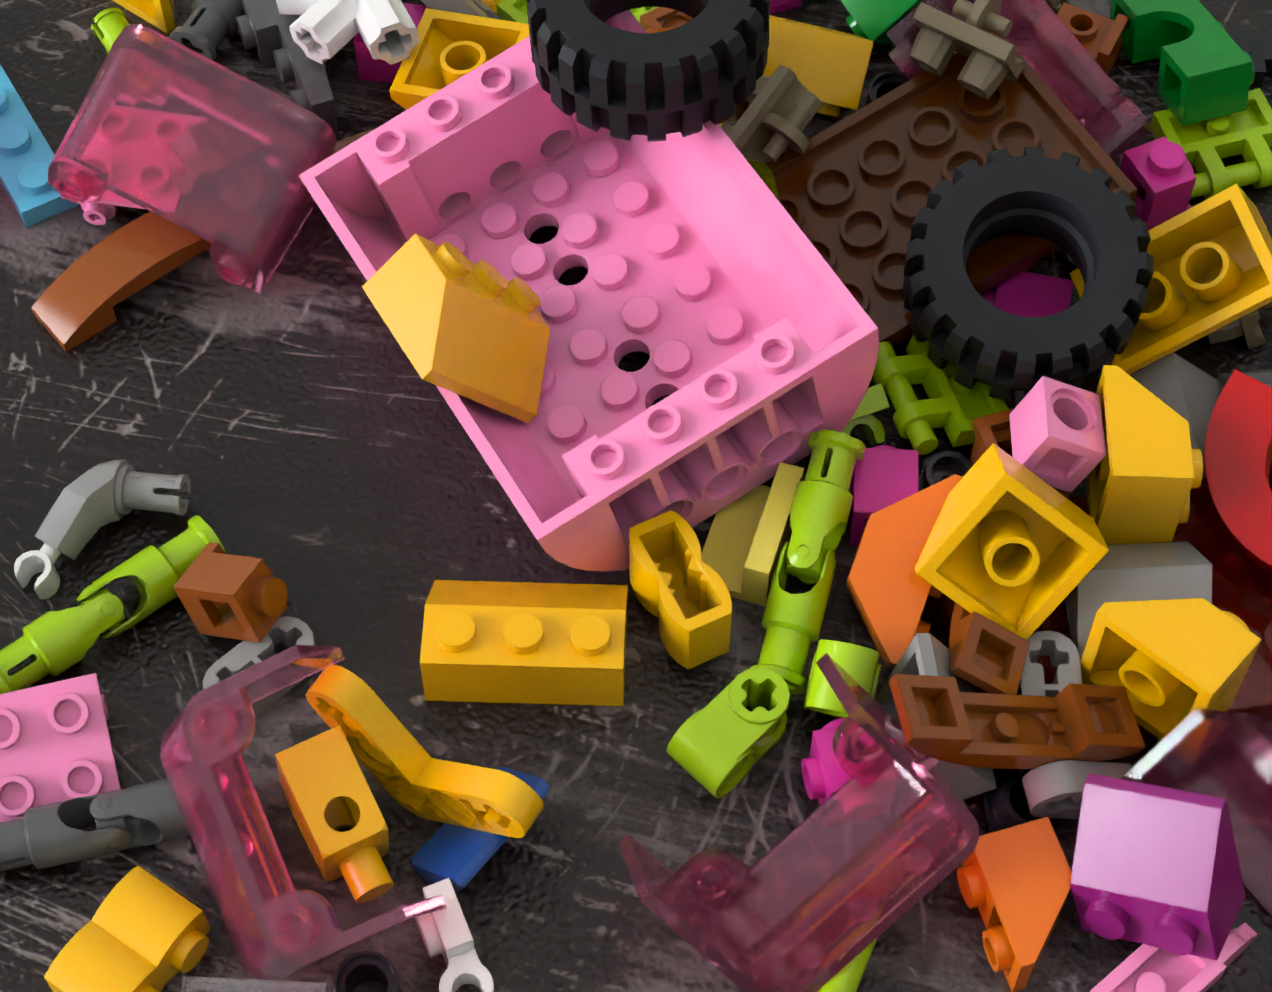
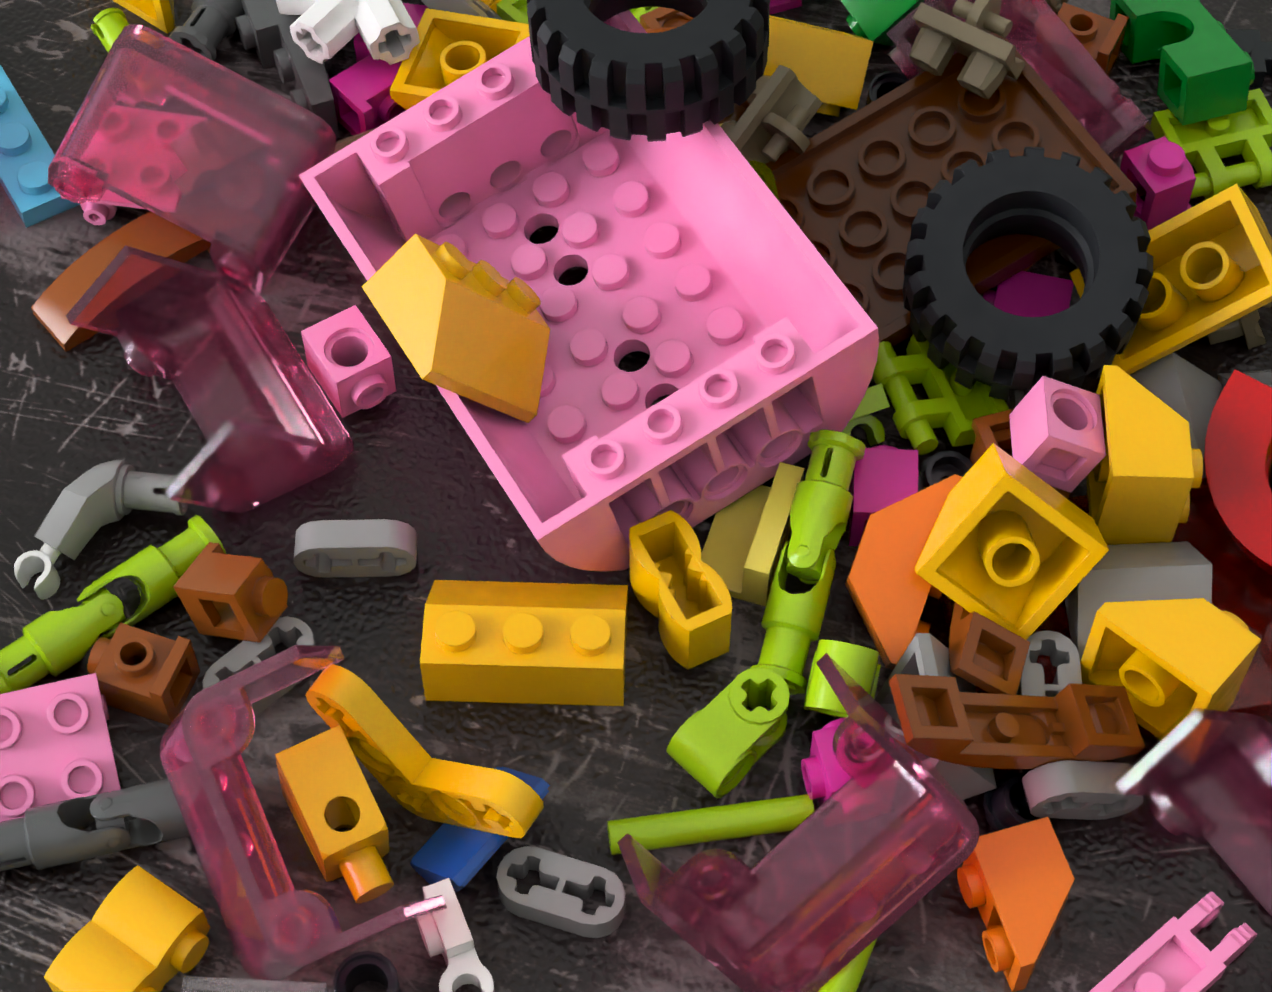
(155, 685): none -> dark orange brick
(234, 371): none -> clear pink windscreen
(343, 342): none -> bright pink brick
(355, 548): none -> light grey beam
(364, 96): none -> dark pink brick
(565, 877): none -> light grey beam
(712, 823): none -> lime piece
(1156, 866): slope -> none

